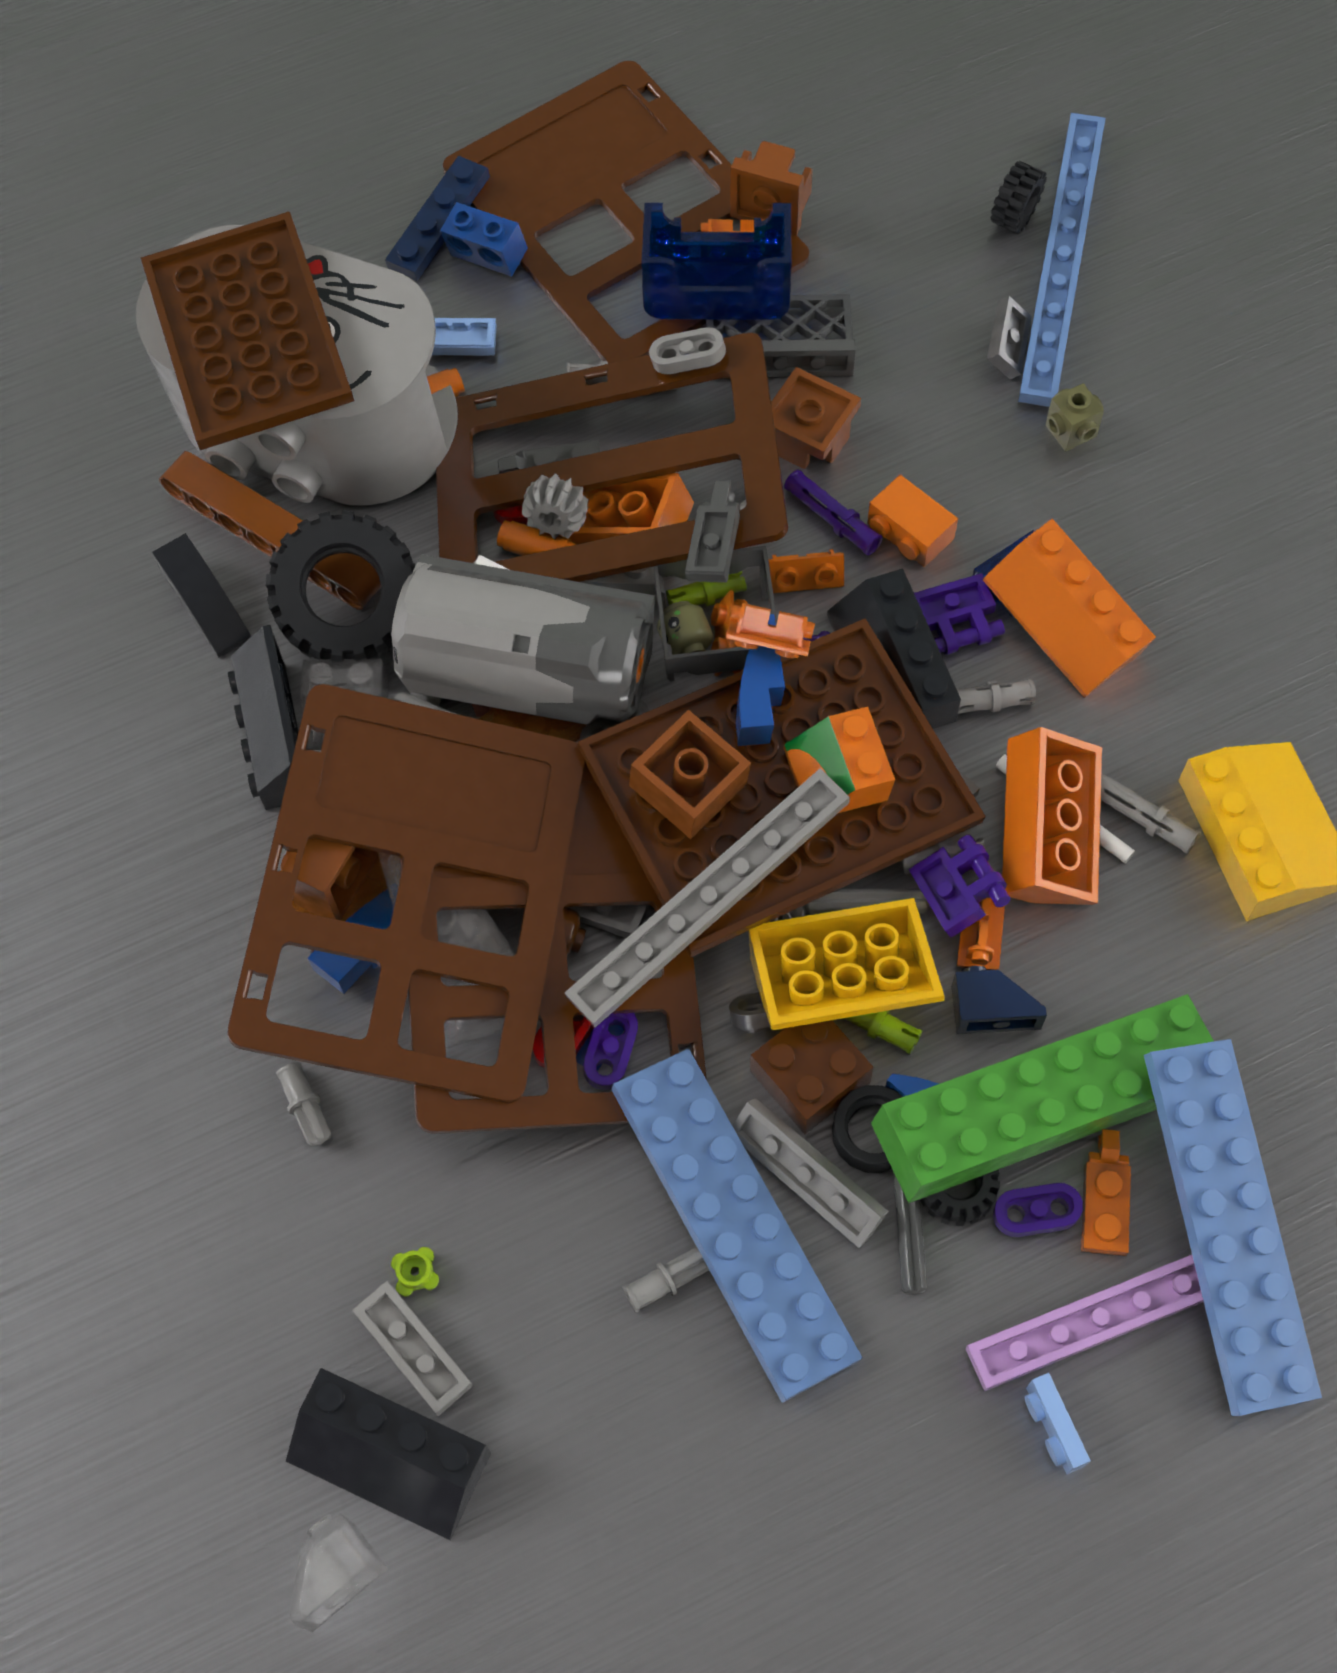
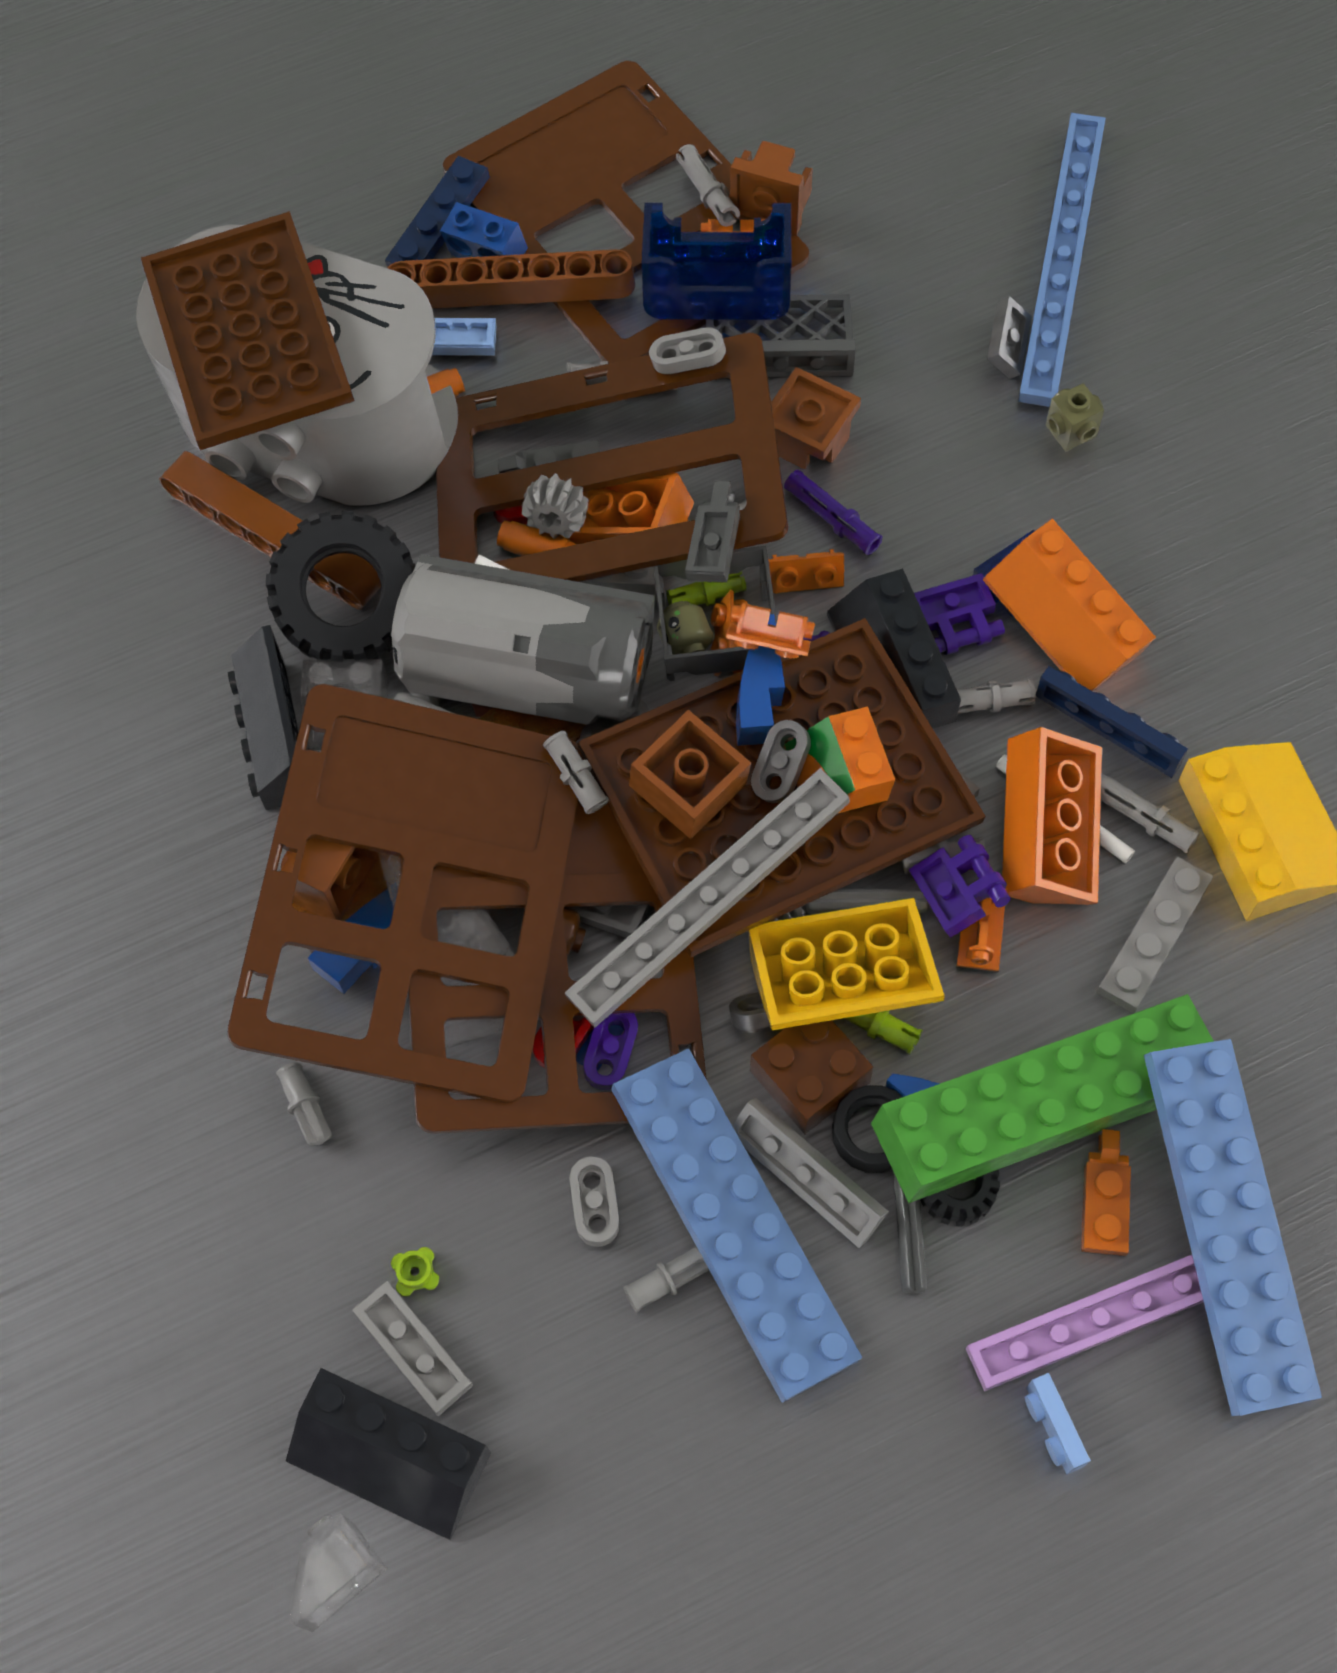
(201, 595): black slope -> none
(522, 278): none -> dark orange beam
(575, 772): none -> light grey pin
(595, 1202): none -> light grey plate
(712, 192): none -> light grey pin
(779, 762): none -> flat silver plate
(912, 521): orange brick -> none
(993, 1003): dark blue slope -> none
(1018, 197): black tyre -> none
(1035, 1207): dark purple plate -> none
(1111, 722): none -> dark blue plate
(1154, 934): none -> light grey plate

